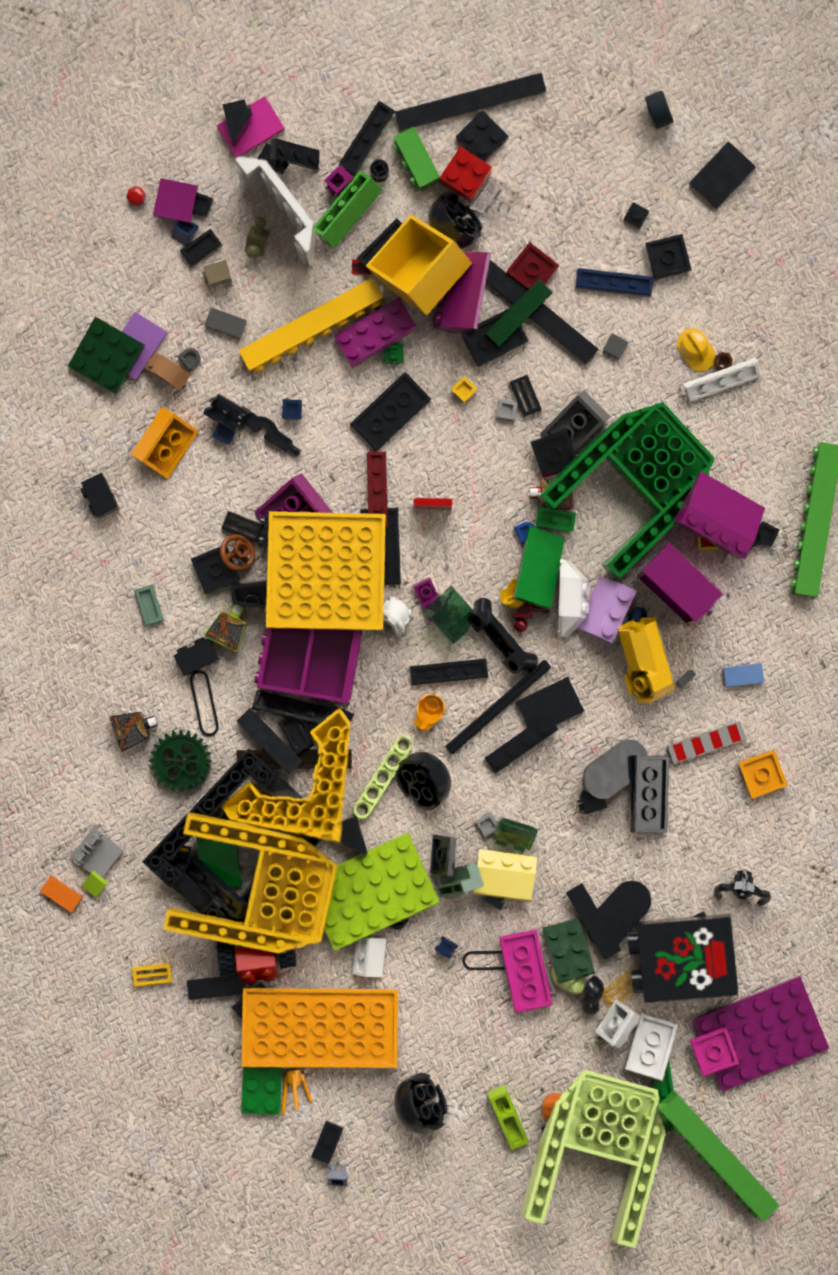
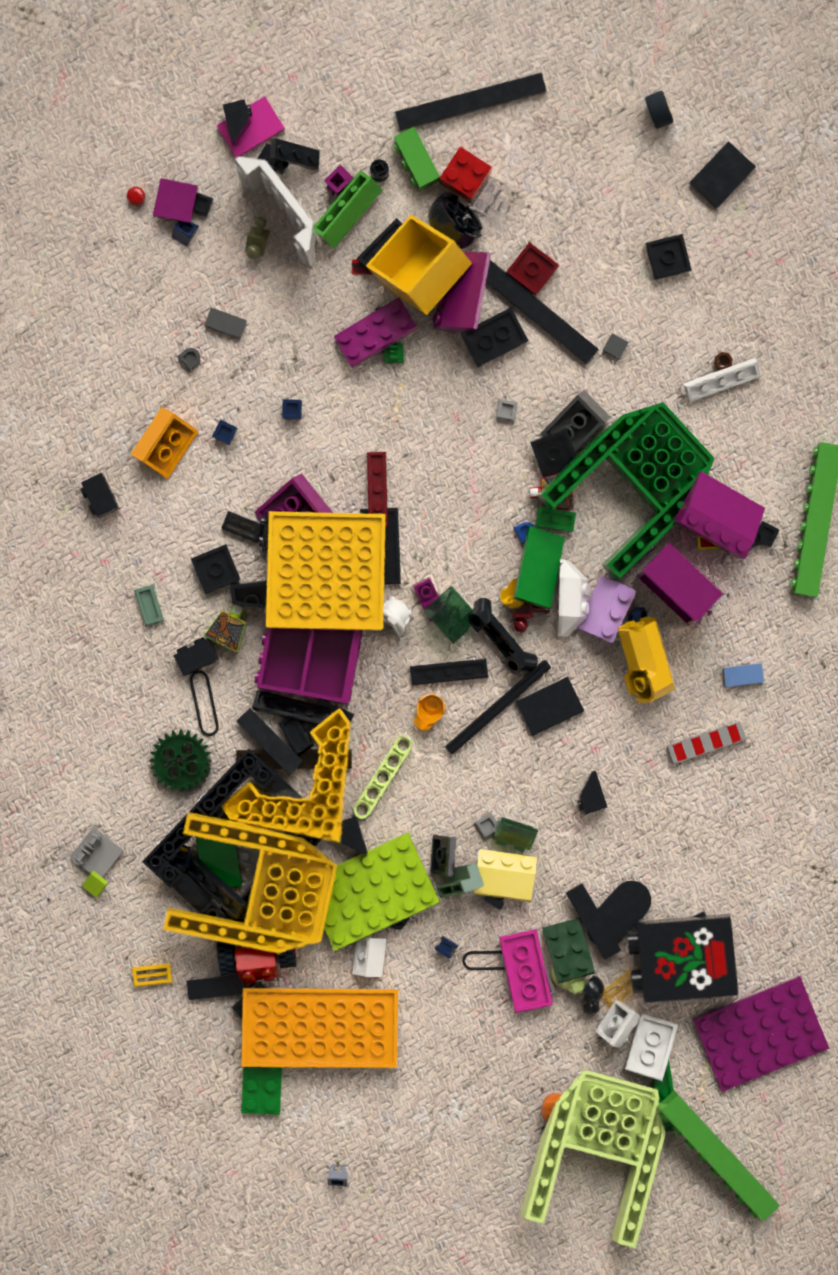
(61, 893): orange tile -> none
(106, 355): dark green plate -> none
(132, 729): torso -> none
(146, 333): medium lavender tile -> none
(167, 371): medium nougat brick -> none
(201, 247): black tile -> none
(217, 274): dark tan brick -> none
(227, 413): black hinge -> none
(244, 546): dark orange piece -> none
(272, 435): black piece -> none
(294, 1078): light orange plant -> none
(312, 325): yellow brick -> none
(327, 1142): black plate -> none
(366, 137): black plate -> none
(390, 411): black tile -> none
(411, 1107): black cylinder -> none
(432, 778): black cylinder -> none
(433, 503): red tile -> none
(464, 389): yellow plate -> none
(482, 136): black plate -> none
(508, 1117): lime slope -> none
(518, 398): black tile -> none
(519, 313): dark green tile -> none
(521, 743): black plate -> none
(611, 770): tile -> none
(614, 282): dark blue tile -> none
(636, 215): black plate -> none
(649, 794): tile -> none
(681, 682): dark grey tile -> none
(696, 349): yellow piece -> none
(714, 1051): dark pink tile -> none
(743, 888): black piece -> none
(762, 774): light orange plate -> none

